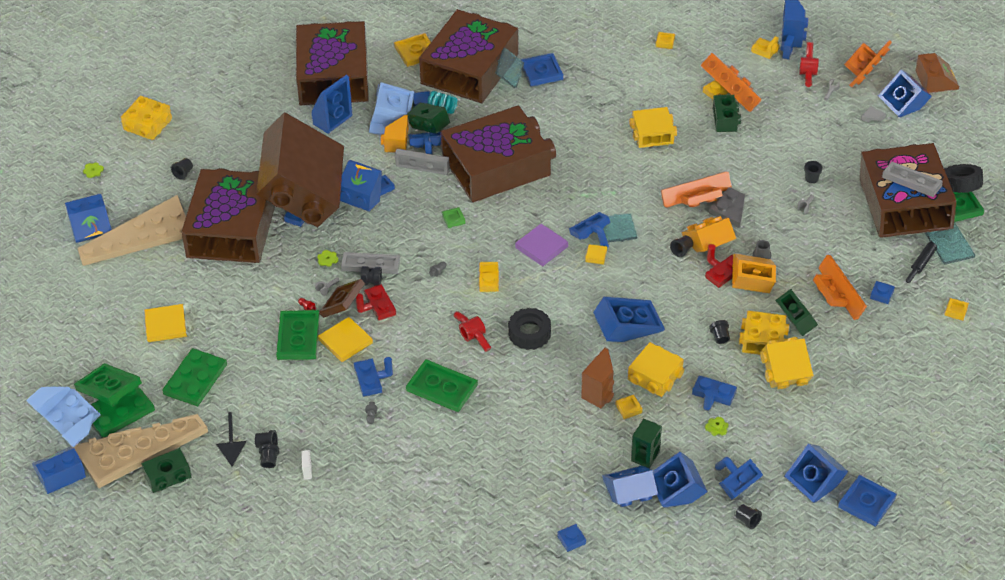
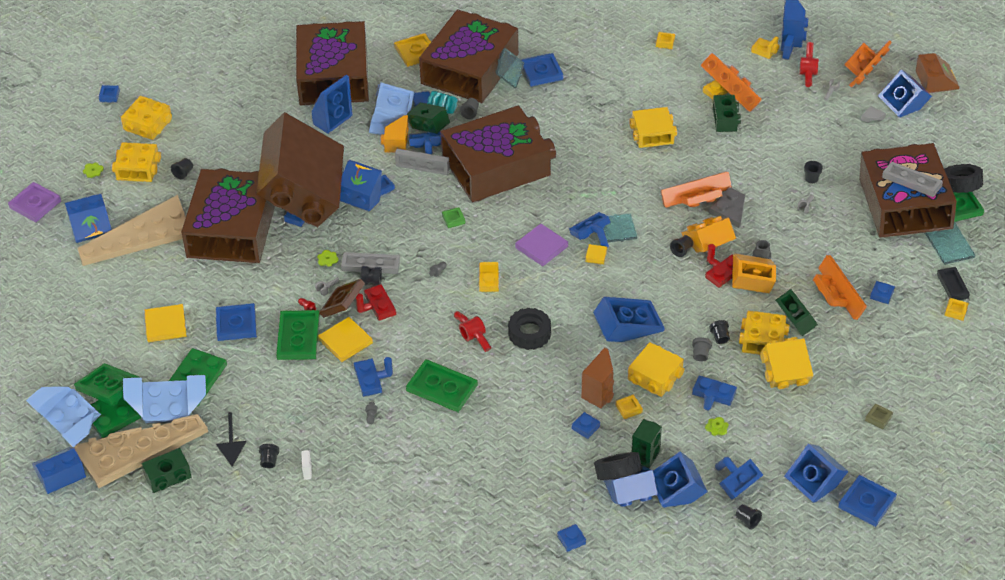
(34, 202): none -> medium lavender tile
(109, 93): none -> blue plate
(136, 162): none -> yellow brick
(164, 400): none -> light blue piece
(236, 322): none -> blue plate
(266, 438): black piece -> none
(469, 108): none -> dark grey piece
(585, 425): none -> blue plate
(618, 466): none -> black tyre
(701, 348): none -> dark grey piece
(879, 416): none -> olive tile
(922, 260): black axle -> none
(953, 283): none -> black tile

